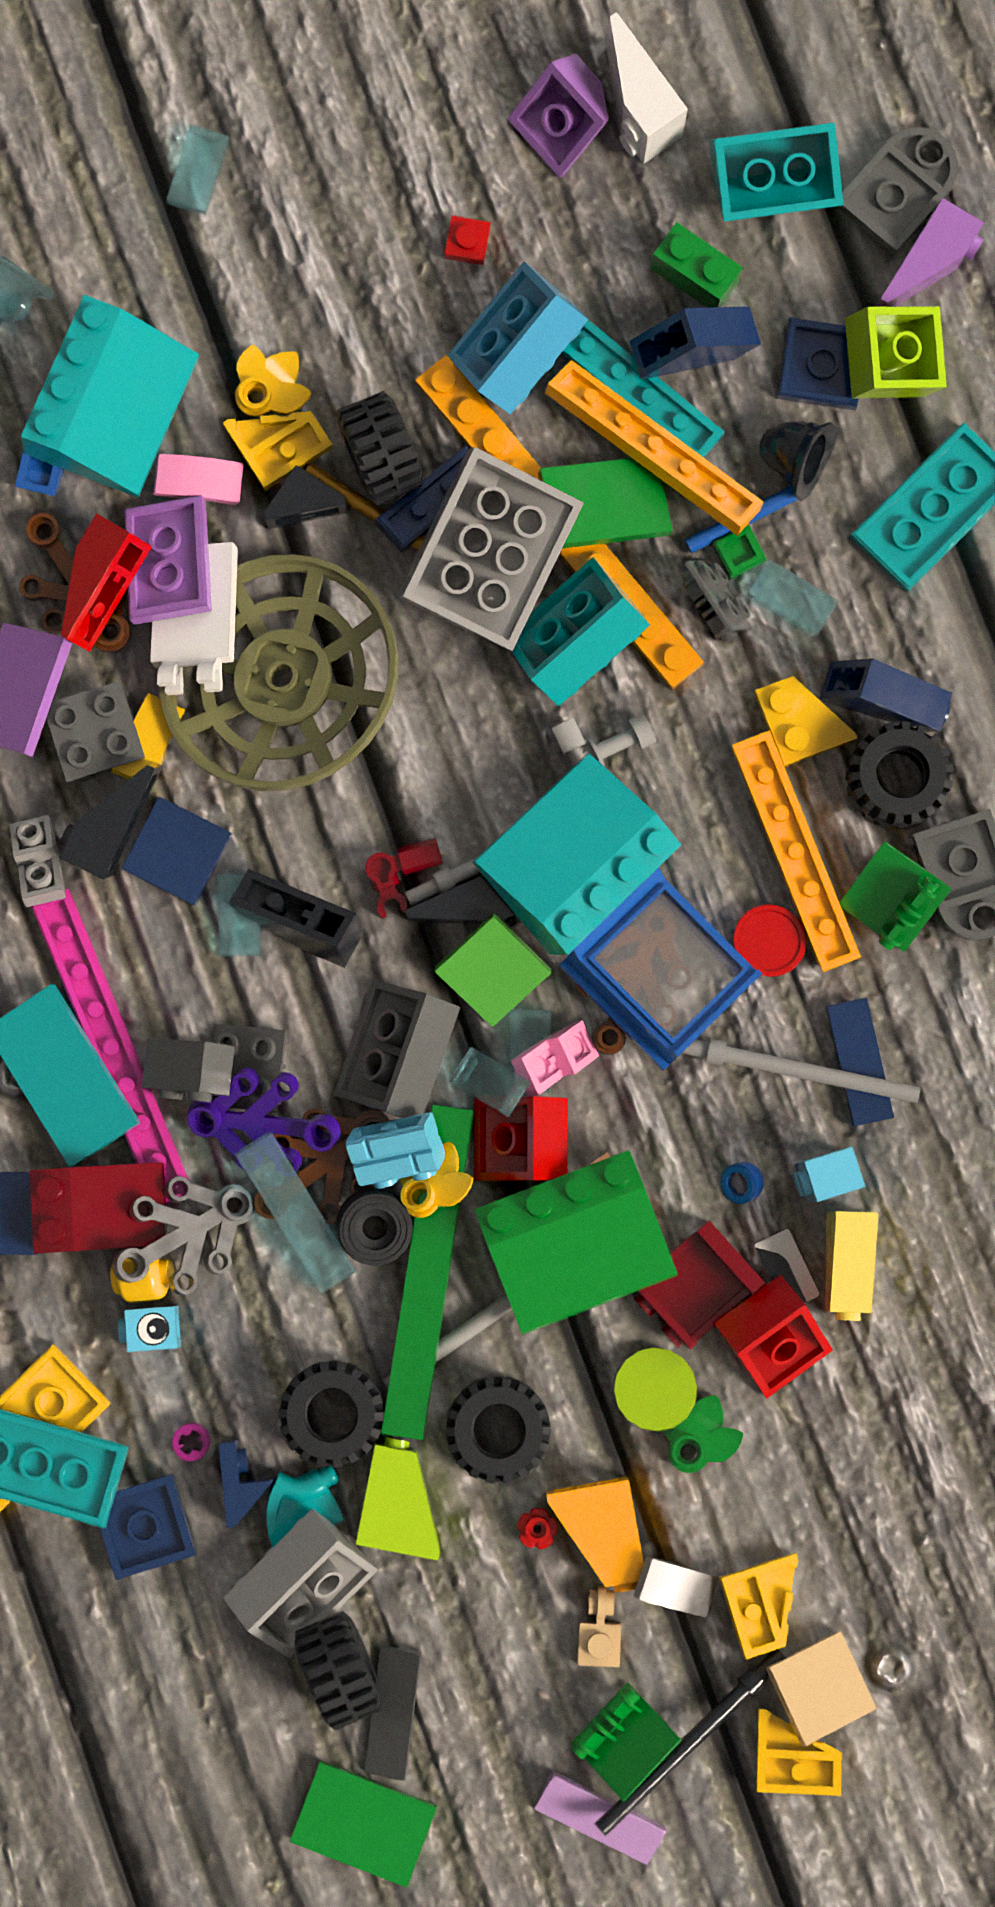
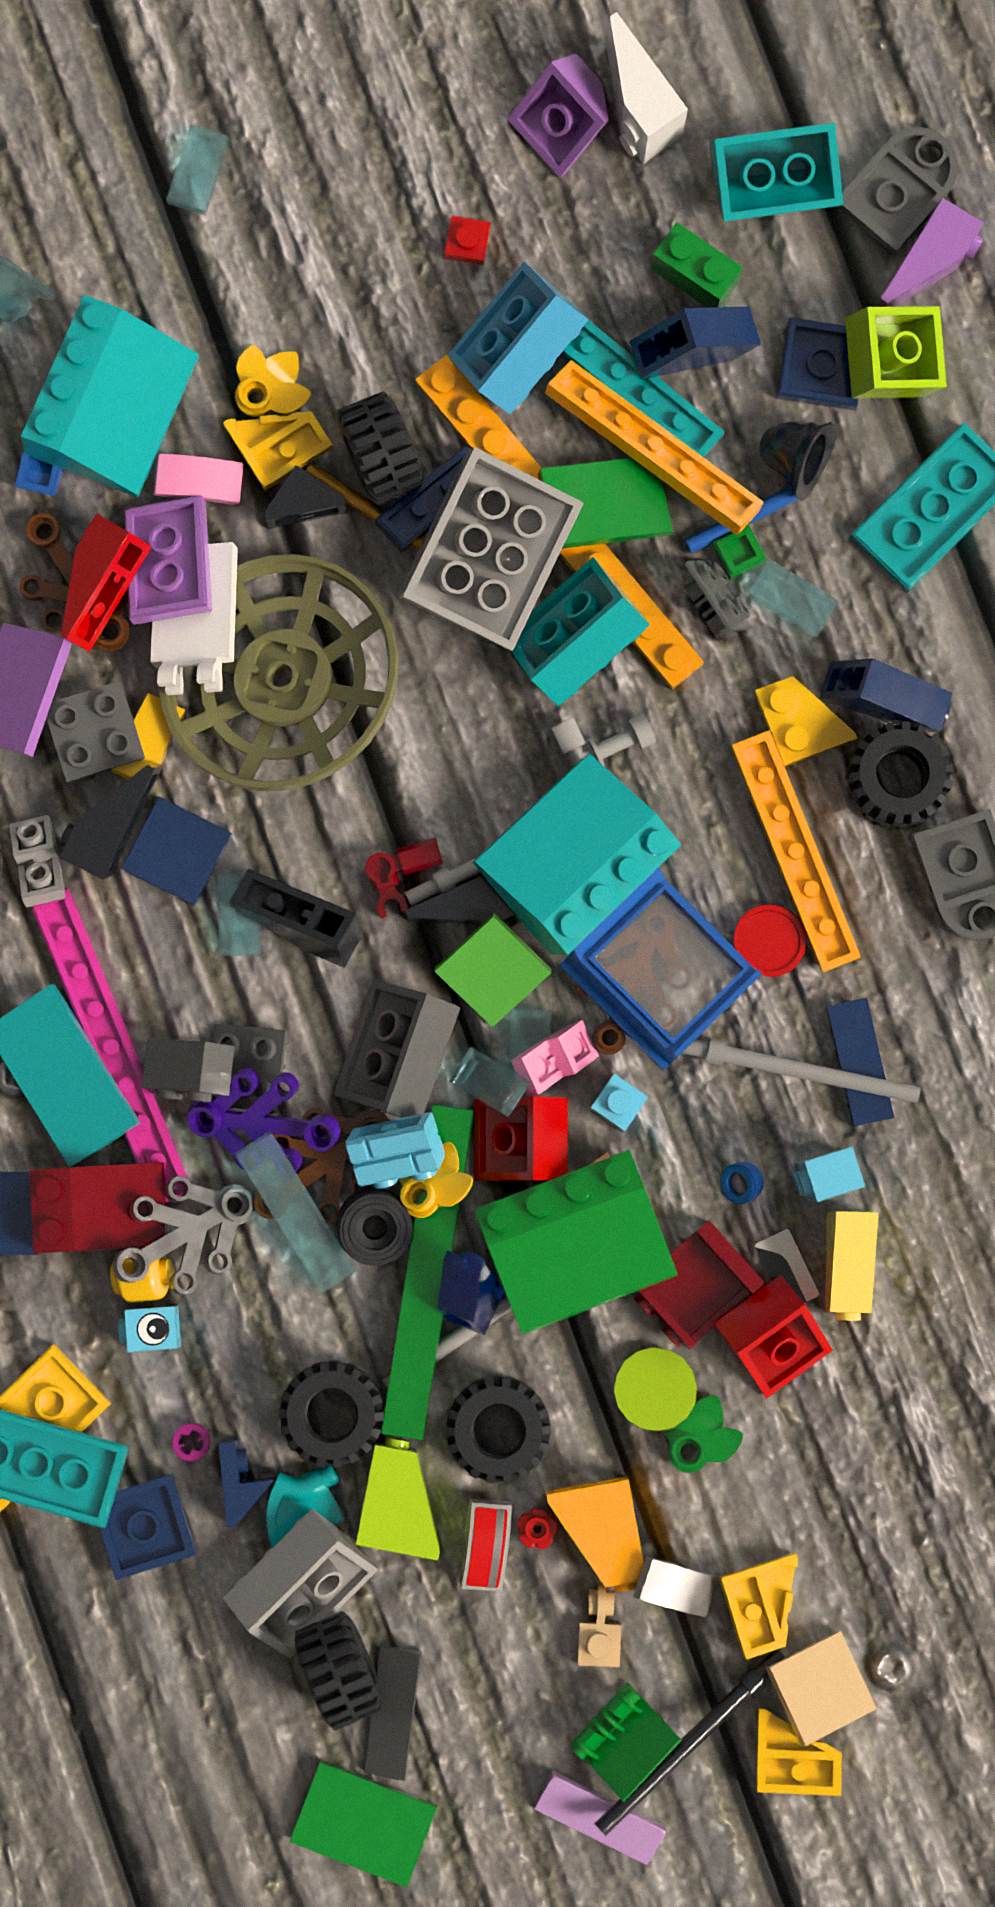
(468, 1291): none -> clear blue slope
(486, 1545): none -> slope
(618, 1103): none -> medium azure brick
(894, 897): green hinge -> none

